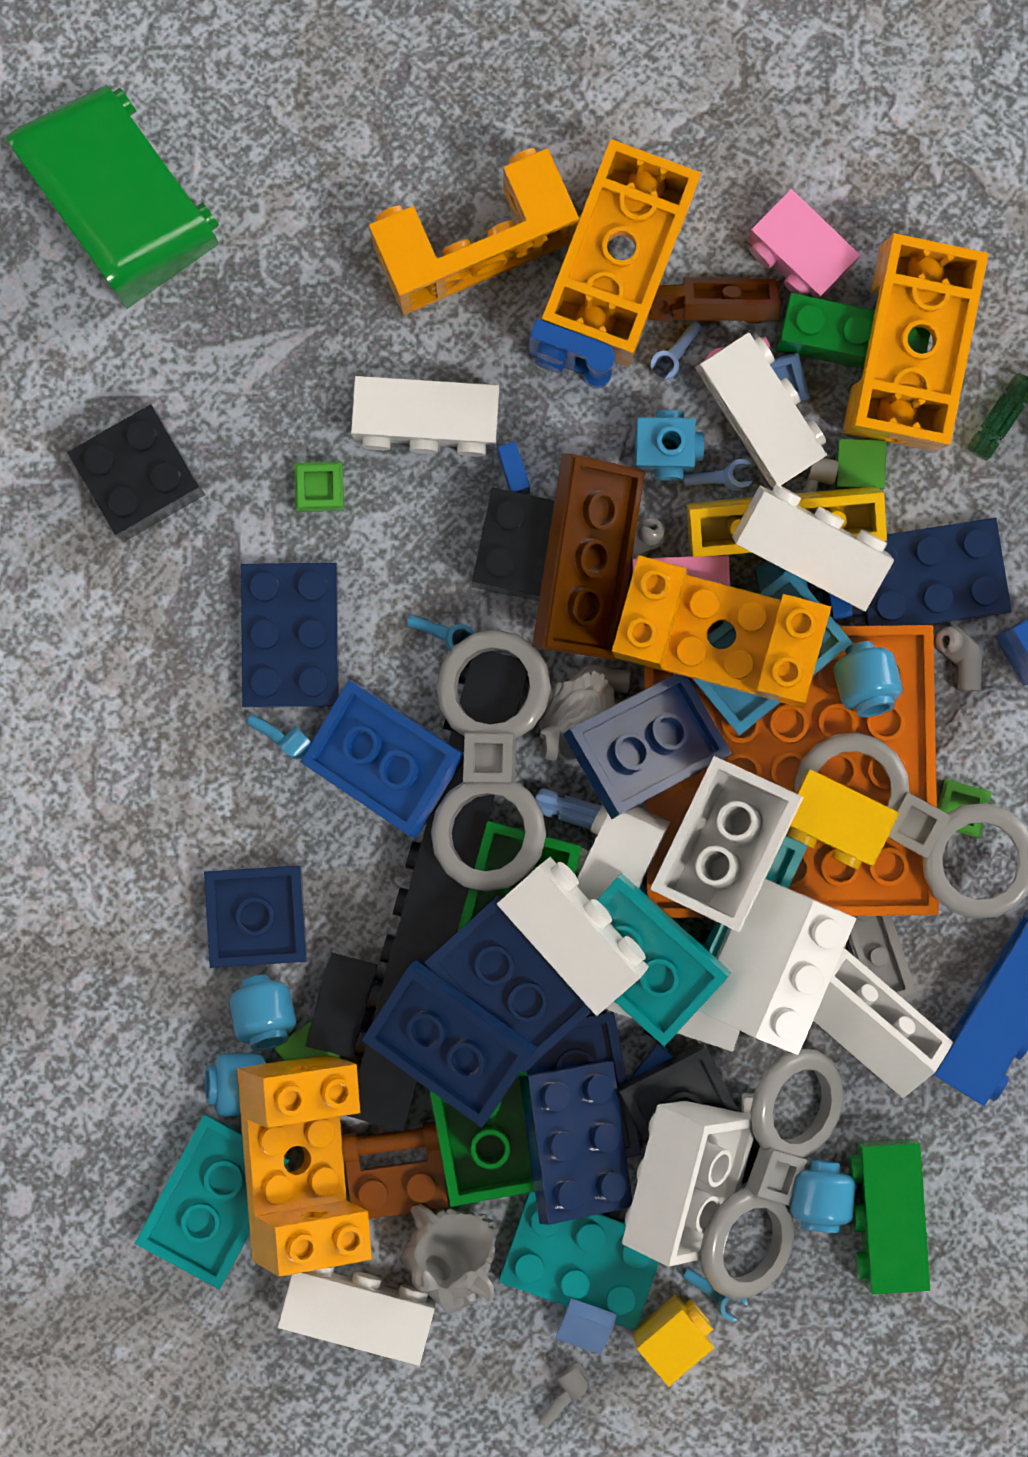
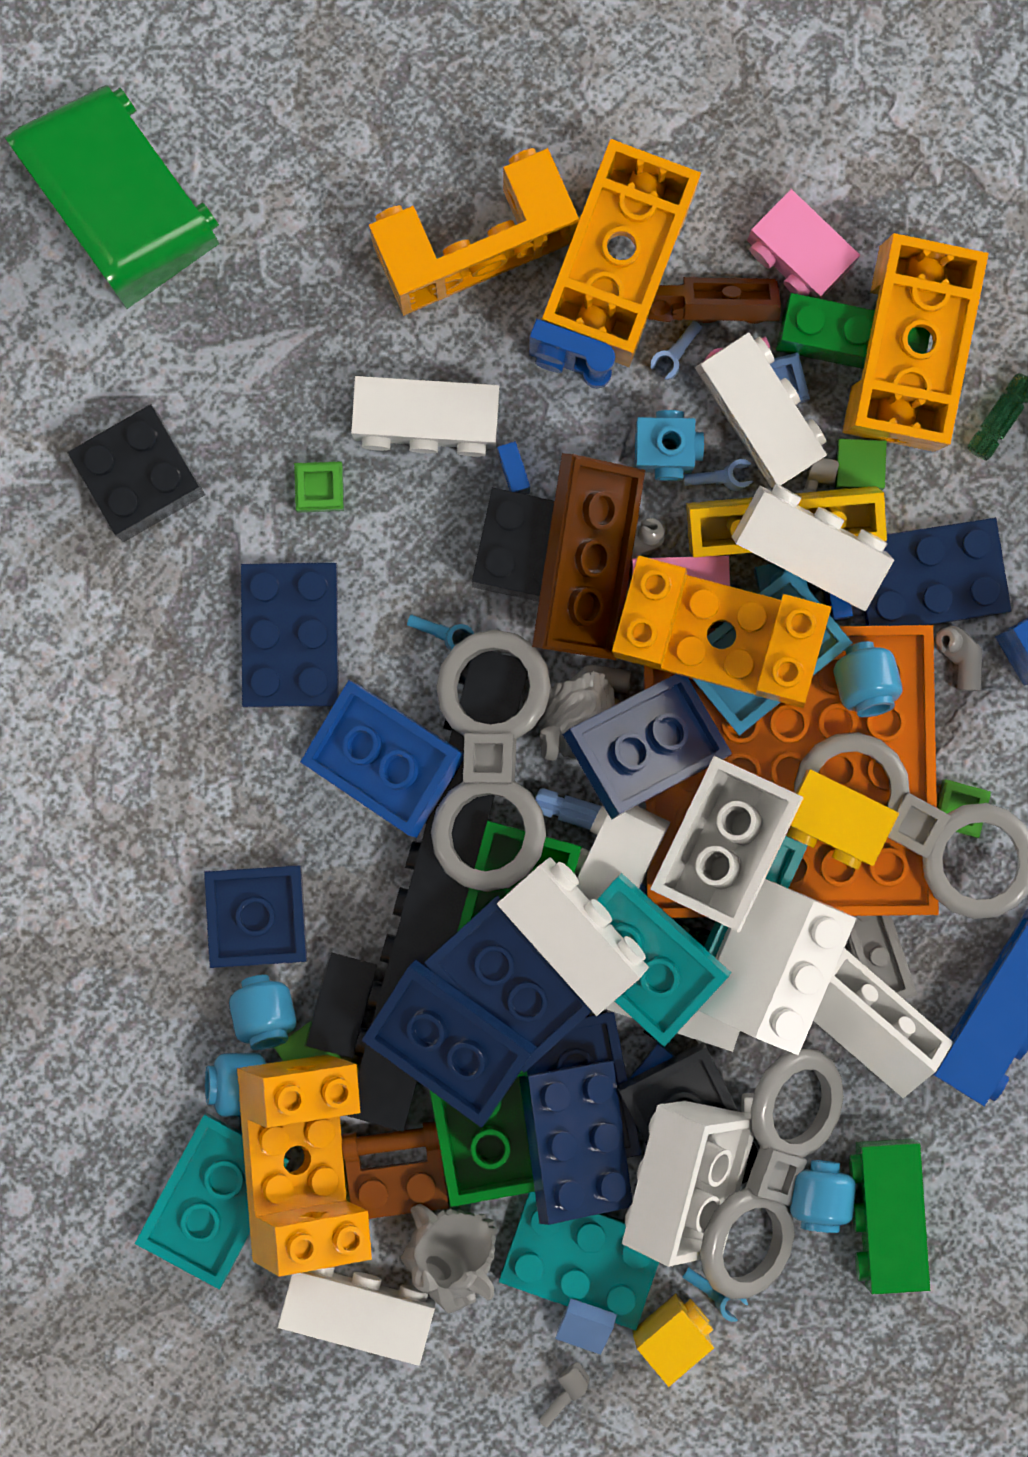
(293, 744): dark azure hand -> none

